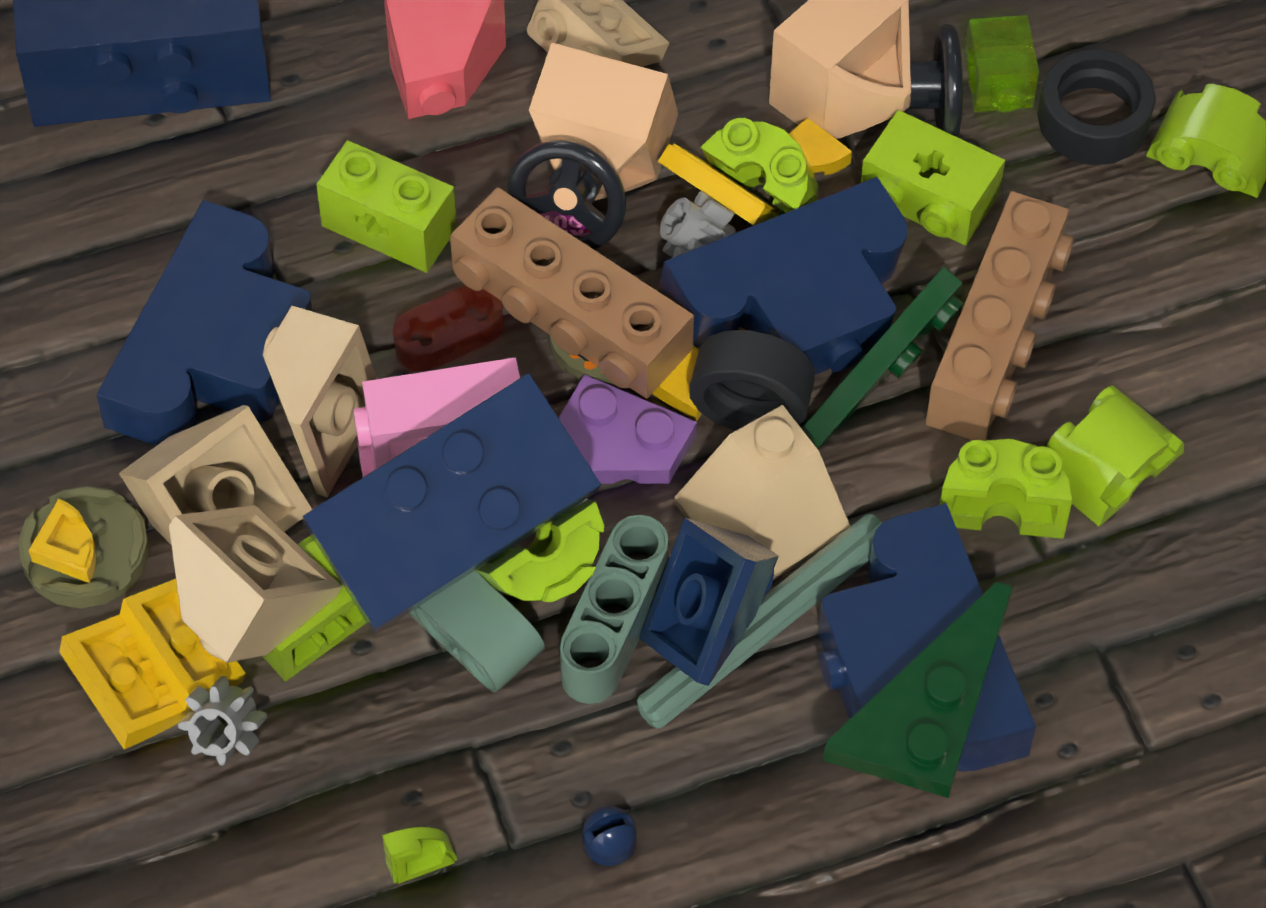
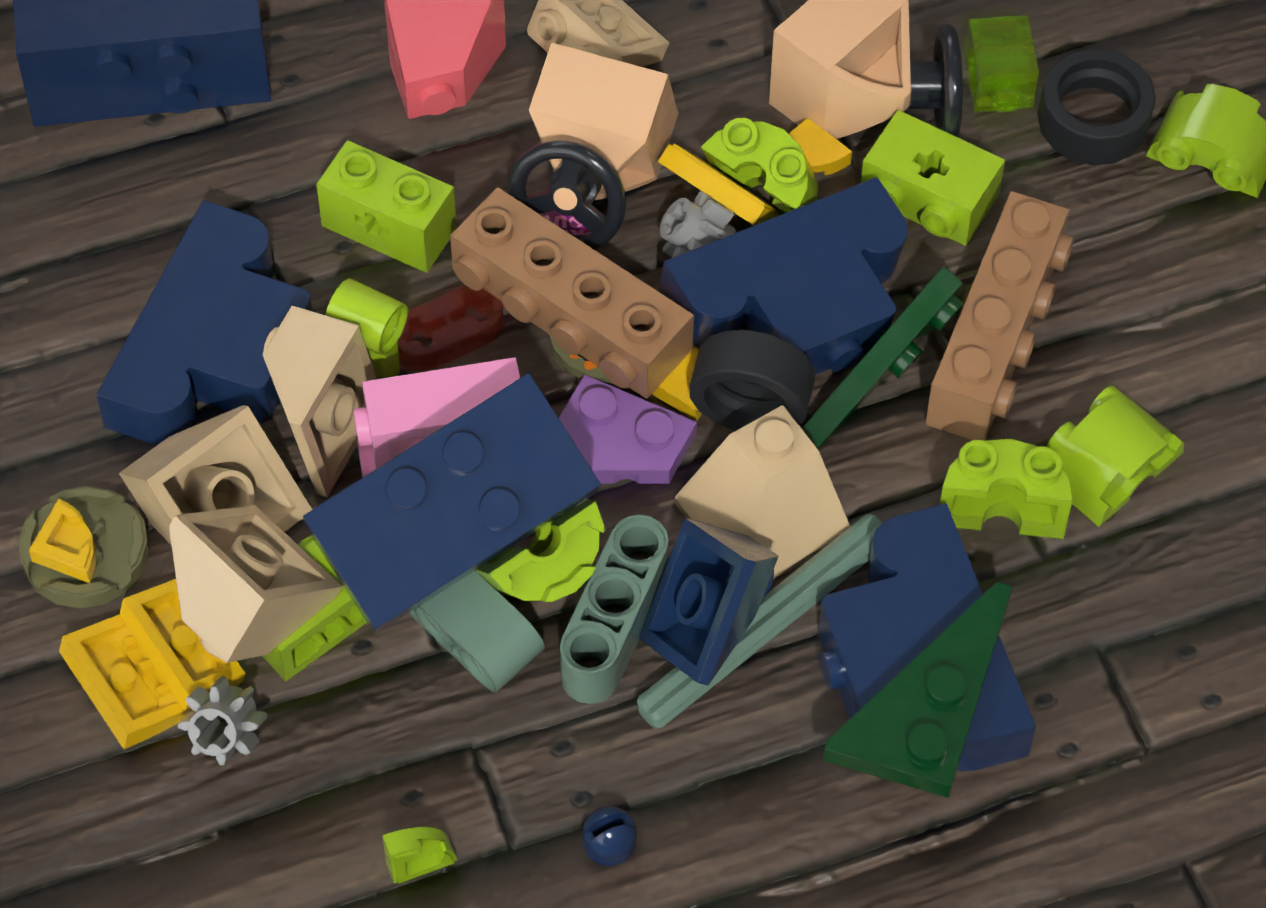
(379, 320): none -> lime piece

